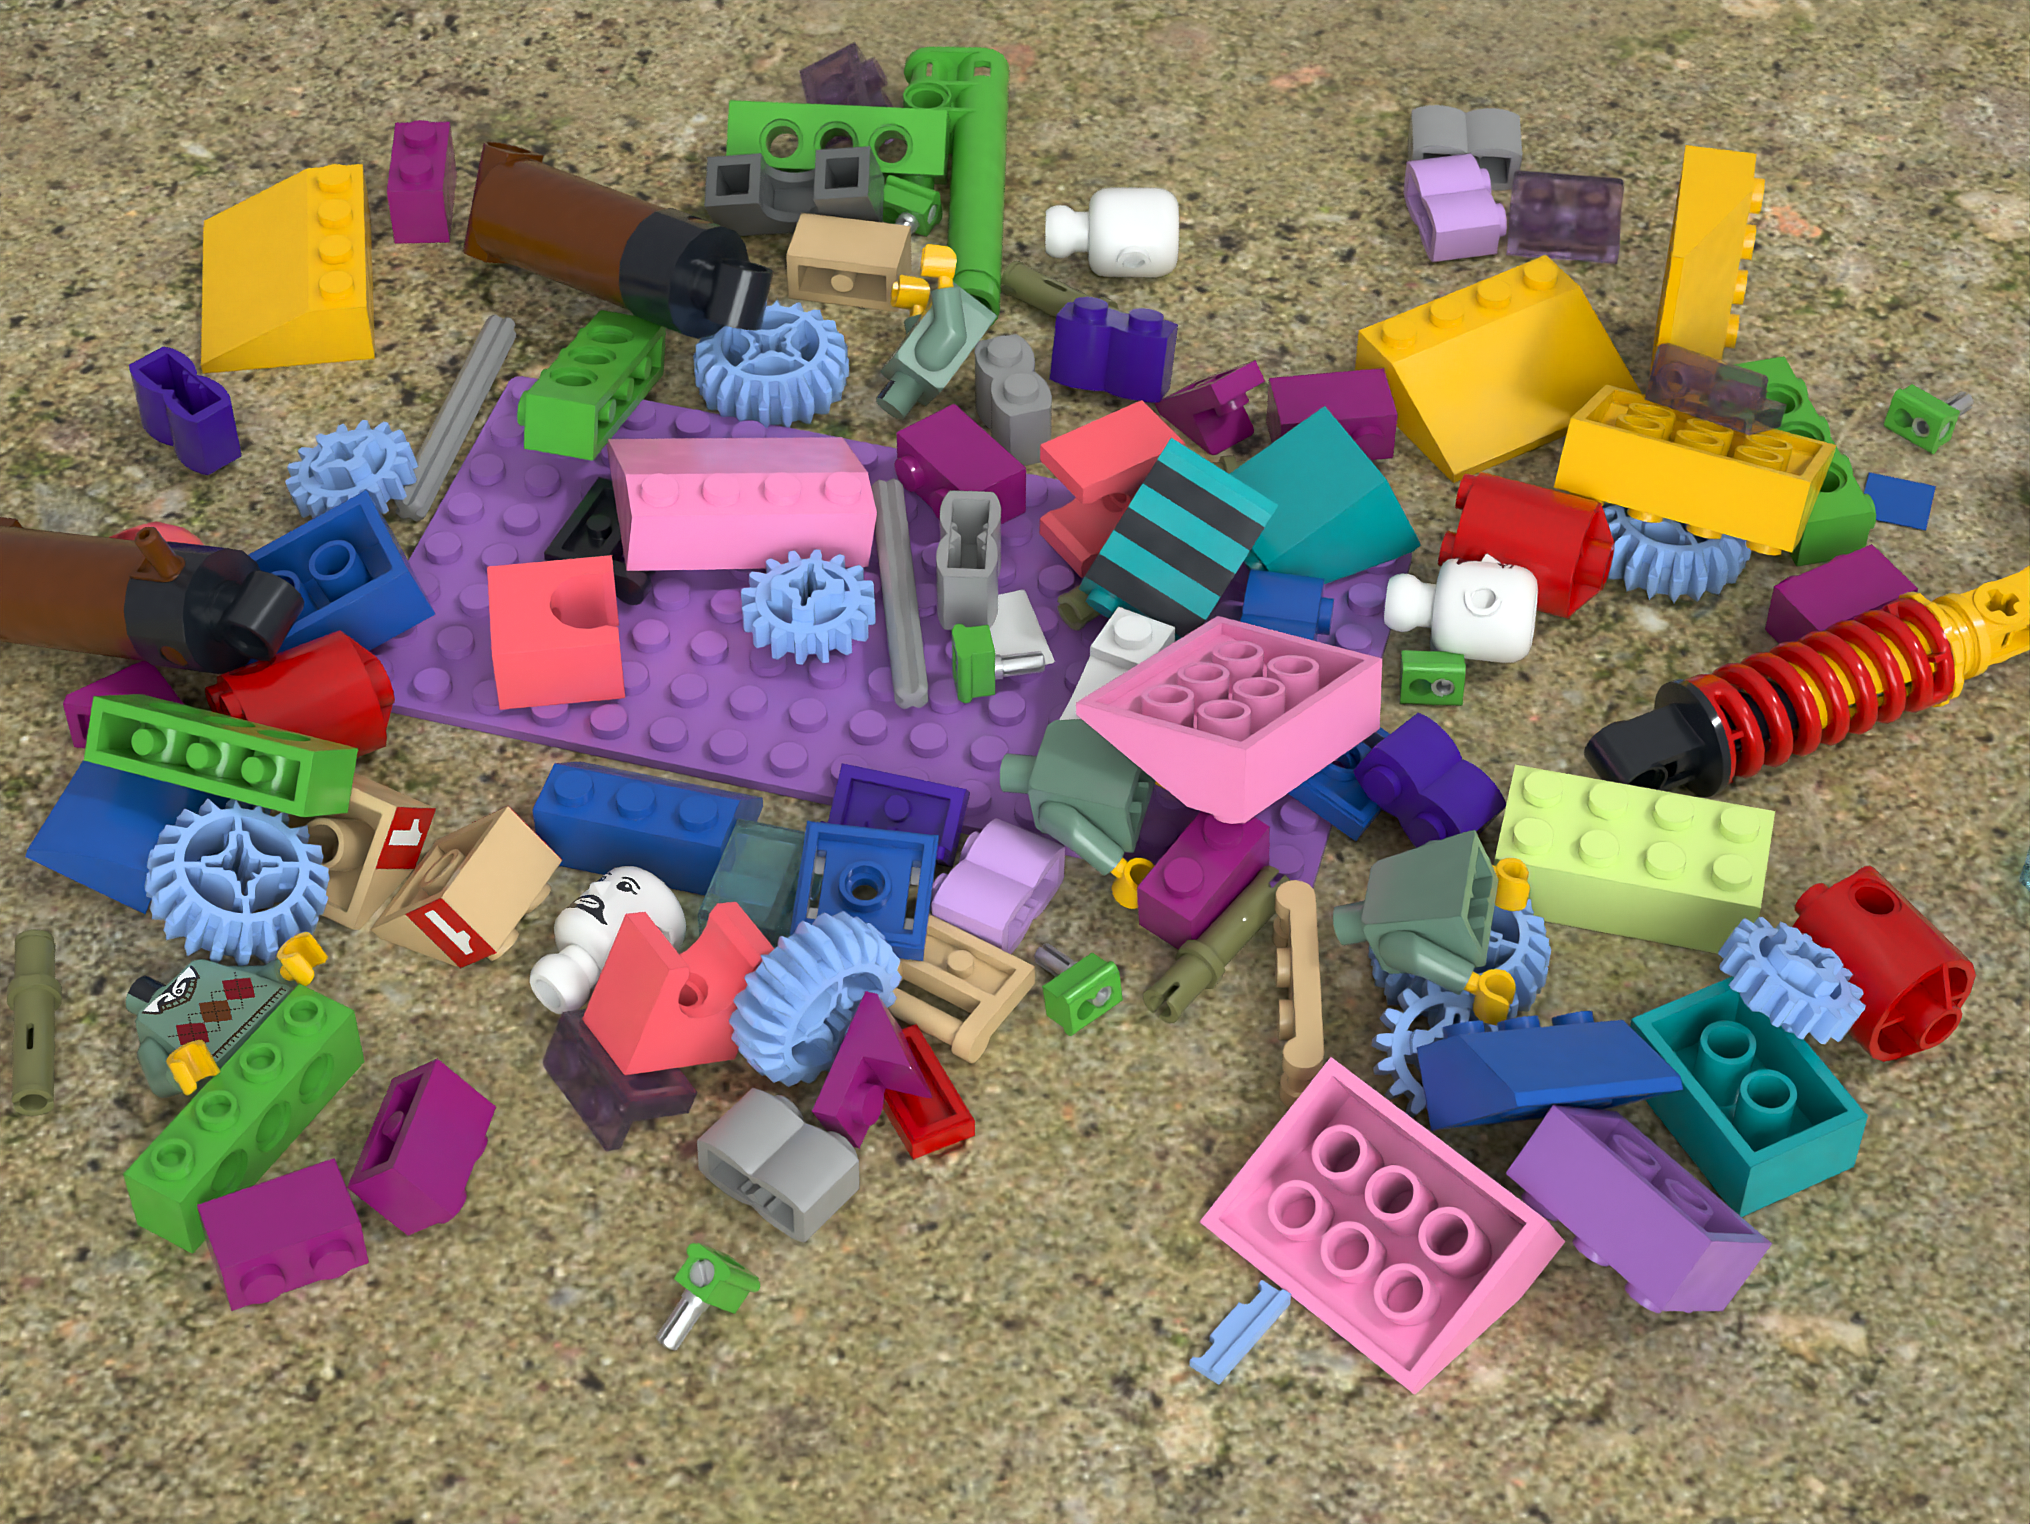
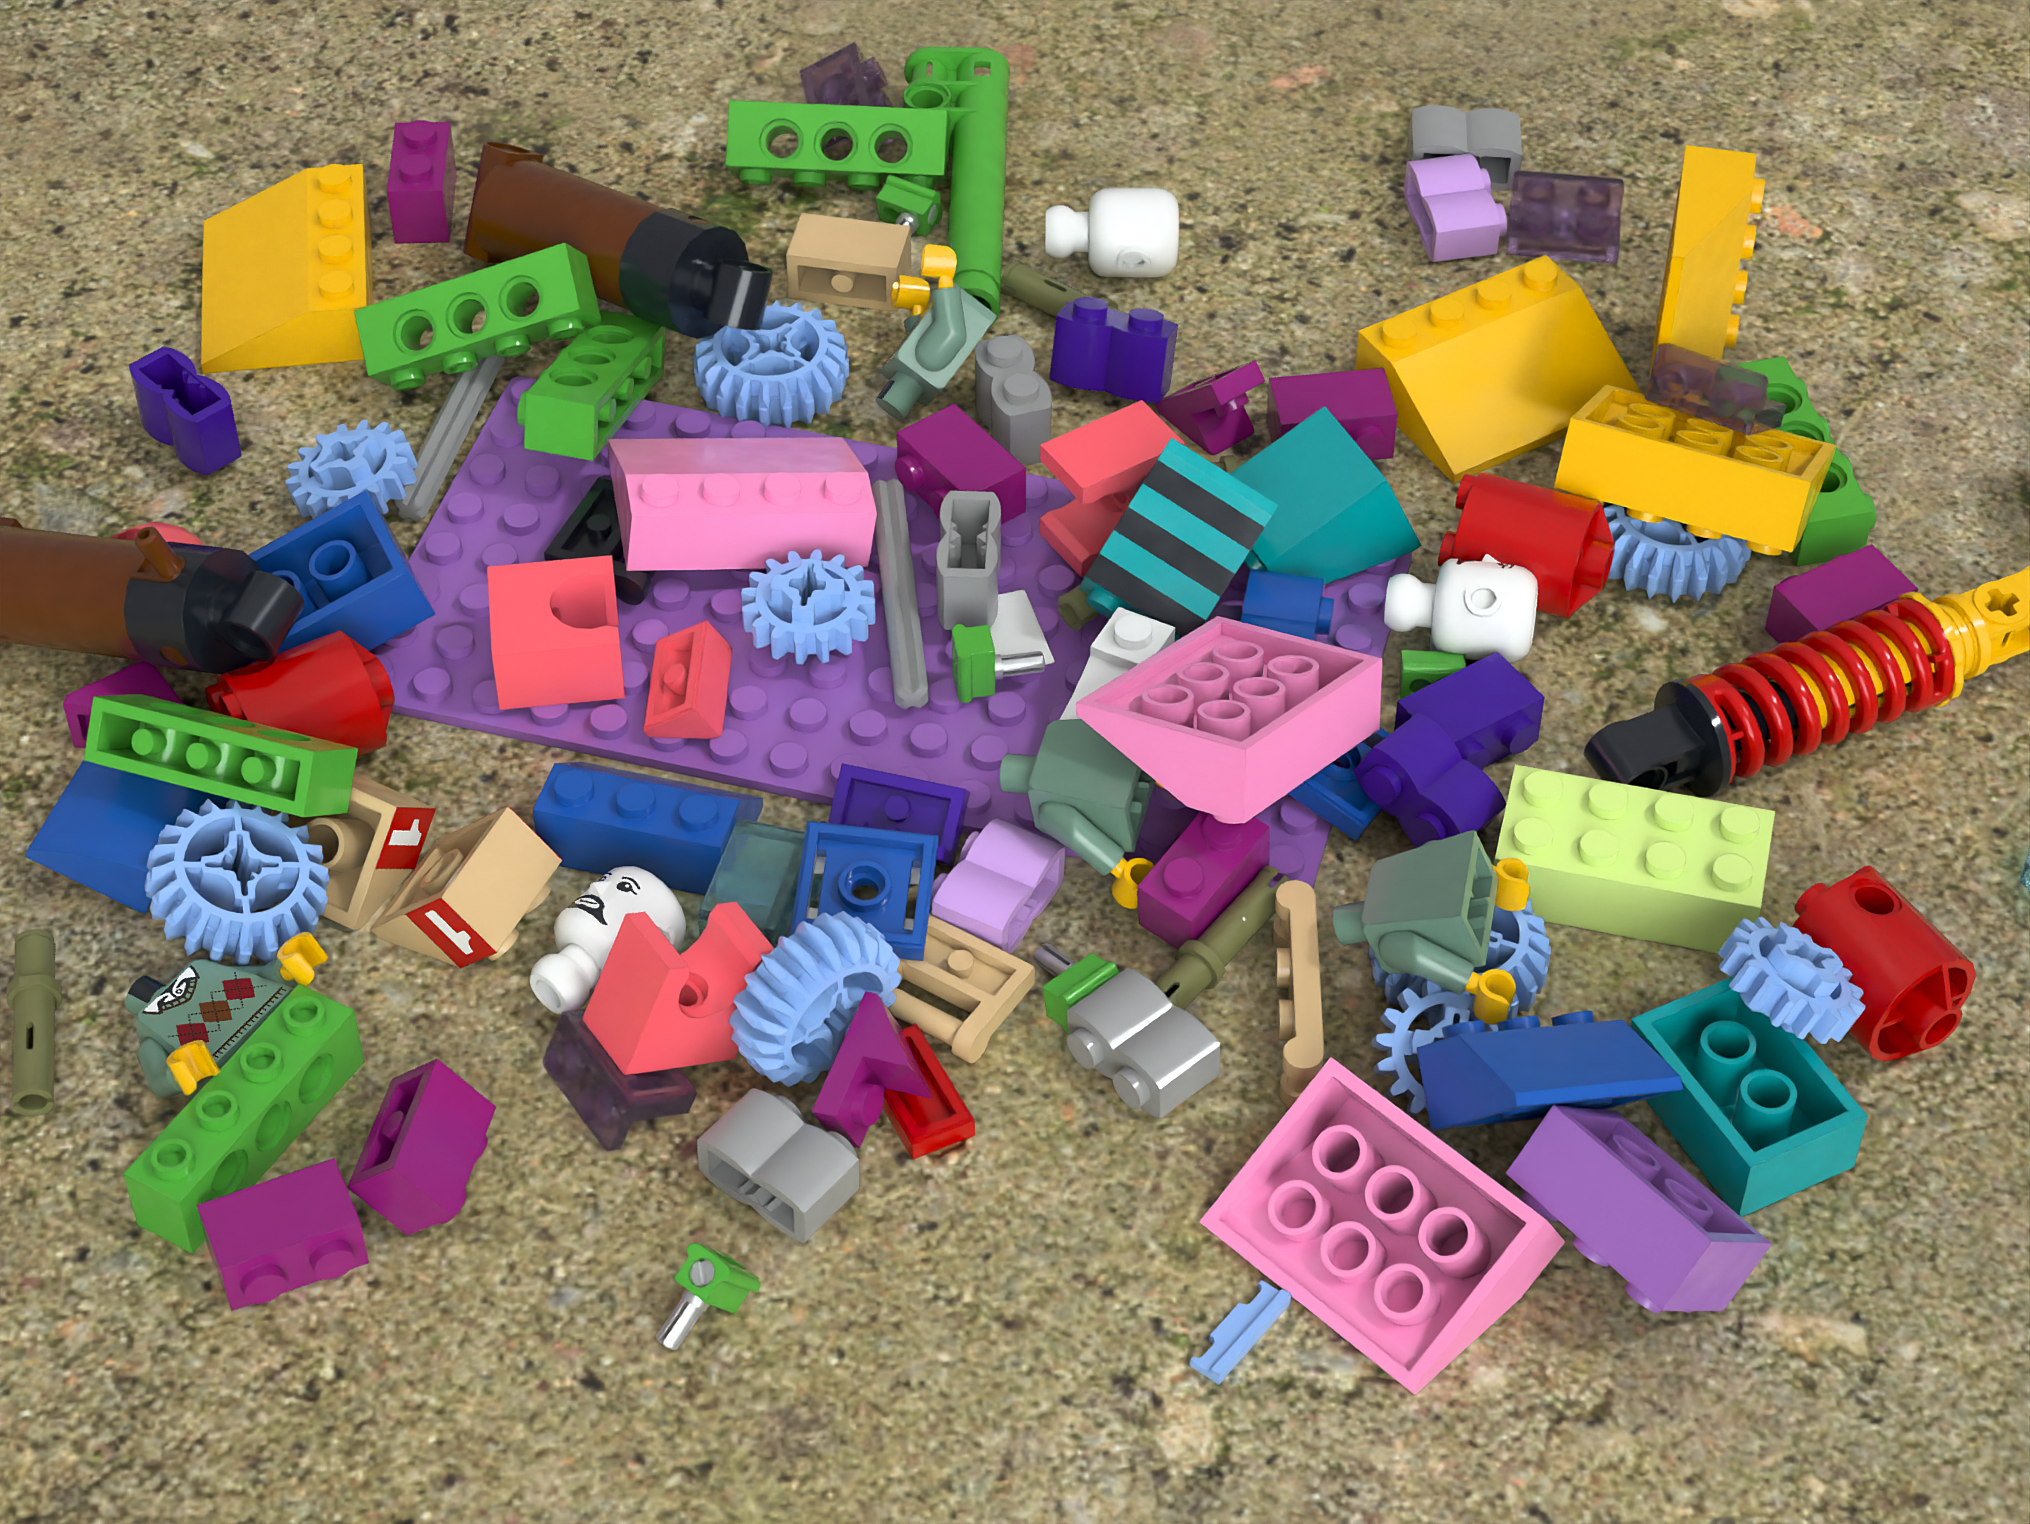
(394, 327): none -> bright green brick
(689, 684): none -> coral slope
(760, 200): dark grey arch -> none
(1142, 1043): none -> light grey brick
(1482, 708): none -> dark purple brick
(1900, 500): blue sticker -> none
(1924, 417): bright green piece -> none

